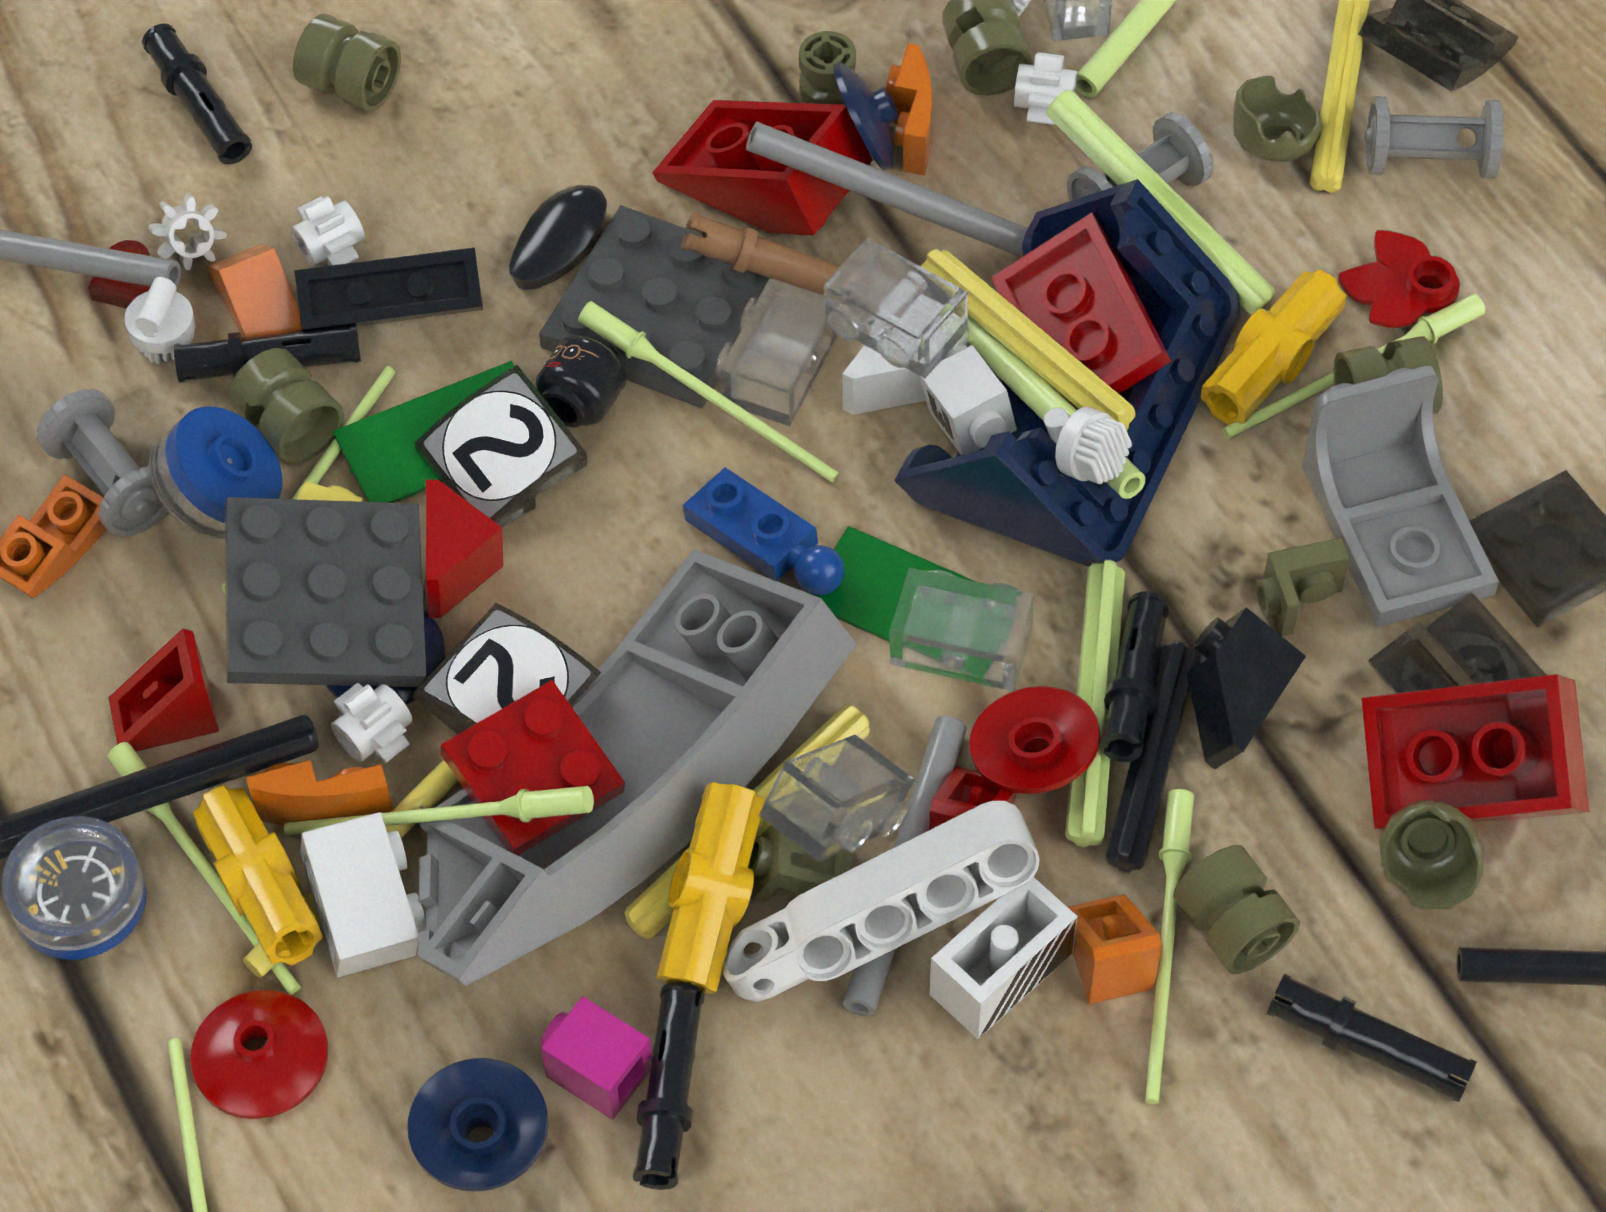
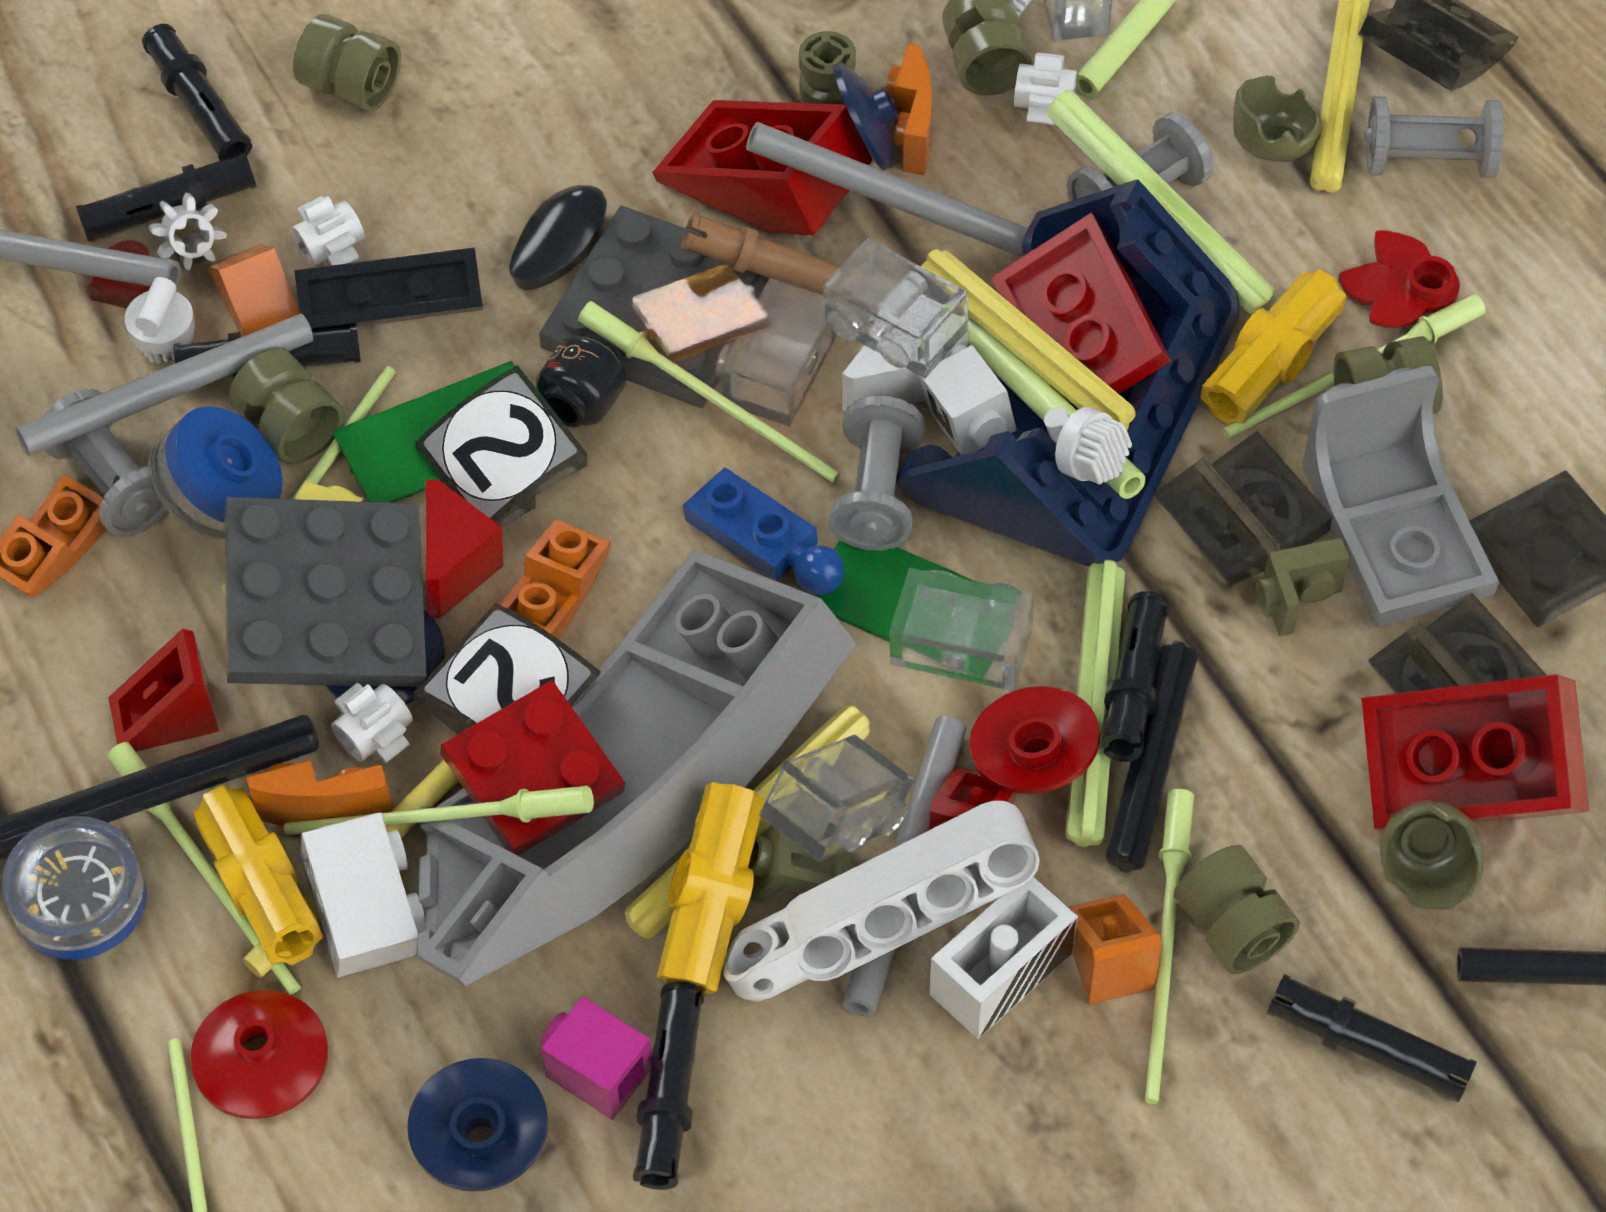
(142, 203): none -> black pin
(160, 386): none -> light grey piece
(558, 576): none -> orange slope
(700, 312): none -> clear orange piece
(871, 514): none -> light grey hose
(1237, 682): black slope -> none
(1244, 508): none -> clear smoke slope

